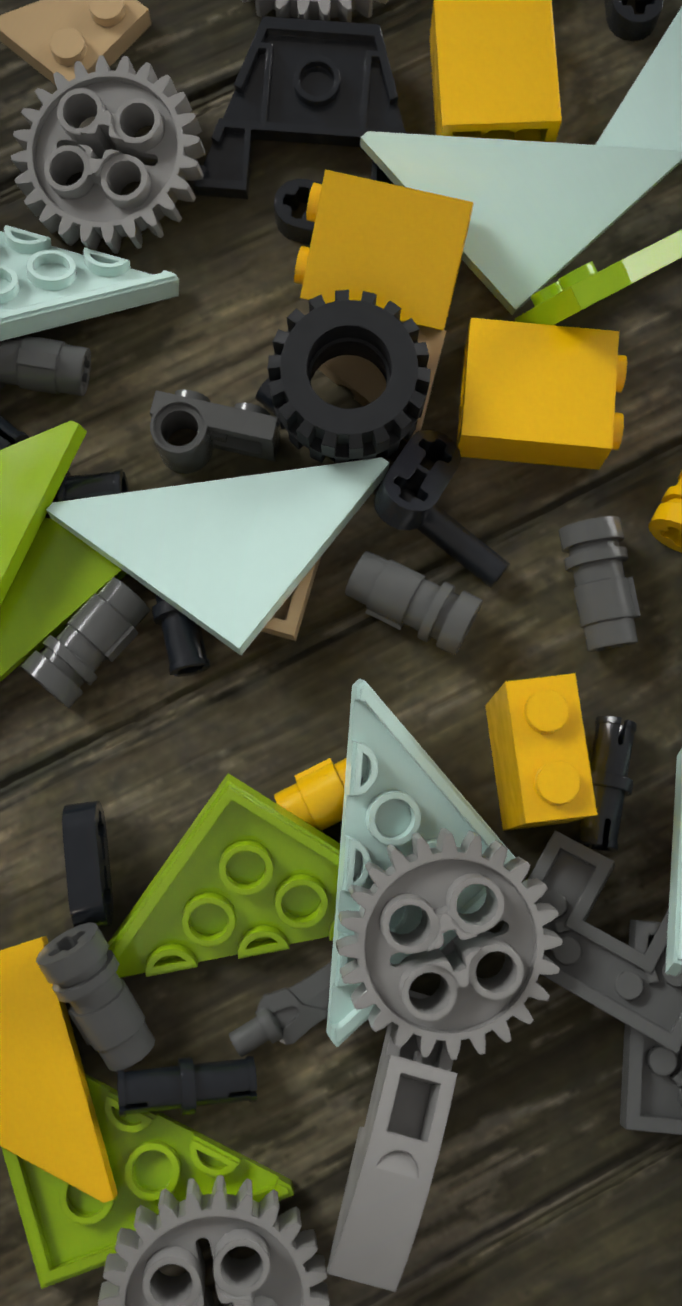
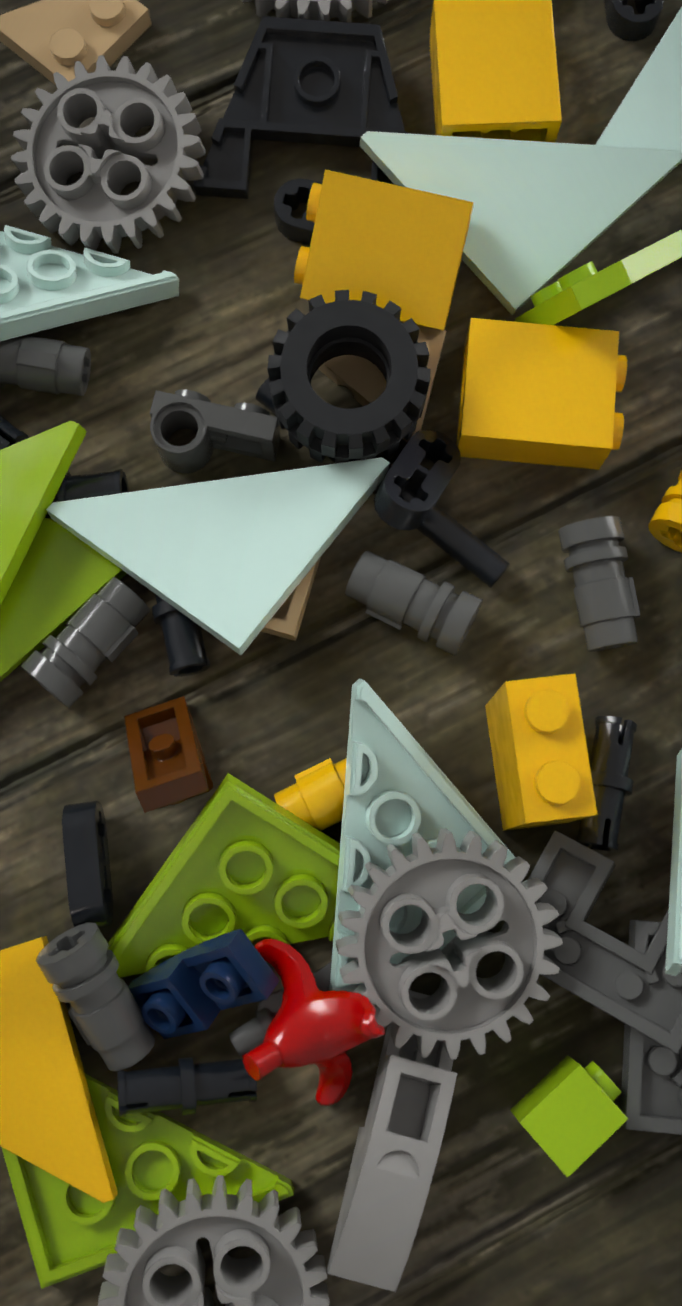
(166, 755): none -> reddish brown slope
(200, 982): none -> dark blue slope
(311, 1026): none -> red piece
(571, 1113): none -> lime brick

